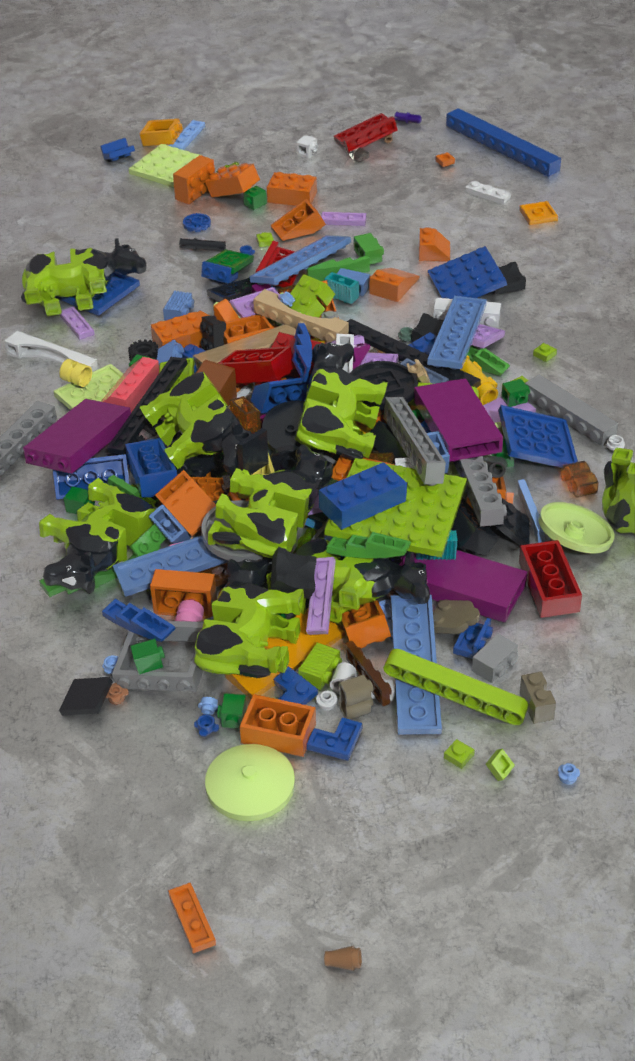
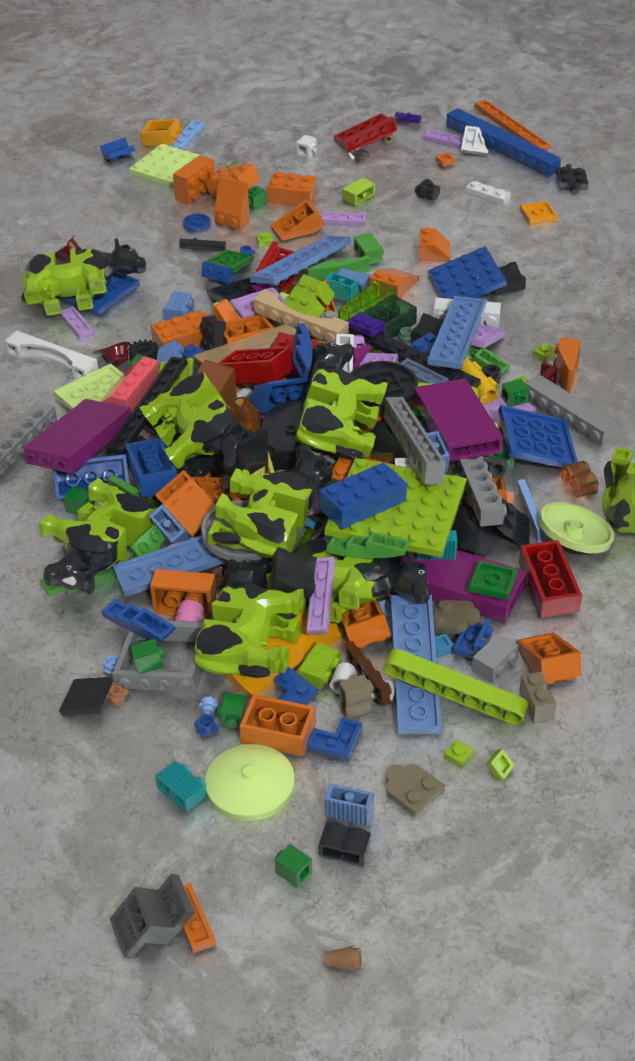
(64, 252): none -> dark red piece
(75, 372): light yellow wheel -> none
(116, 353): none -> dark red piece
(151, 916): none -> dark grey bracket
(181, 786): none -> teal brick
(232, 203): none -> orange slope
(287, 299): light blue plate -> none
(293, 865): none -> green brick
(326, 700): white plate -> none
(344, 843): none -> black brick
(349, 804): none -> medium blue brick
(358, 191): none -> lime brick
(365, 300): none -> clear neon green wedge
(366, 324): none -> dark purple bracket
(395, 313): none -> clear green brick
(412, 787): none -> dark tan plate
(419, 371): tan plate -> none
(427, 189): none -> black piece
(443, 138): none -> lavender tile
(443, 645): none -> dark azure tile
(473, 142): none -> white wing
(493, 371): none -> black wheel
(493, 580): none -> green plate
(510, 124): none -> orange tile
(549, 372): none -> dark red bracket
(552, 656): none -> orange slope
(567, 361): none -> orange slope
(568, 773): light blue plate -> none
(572, 178): none -> black plate
(615, 441): white plate -> none

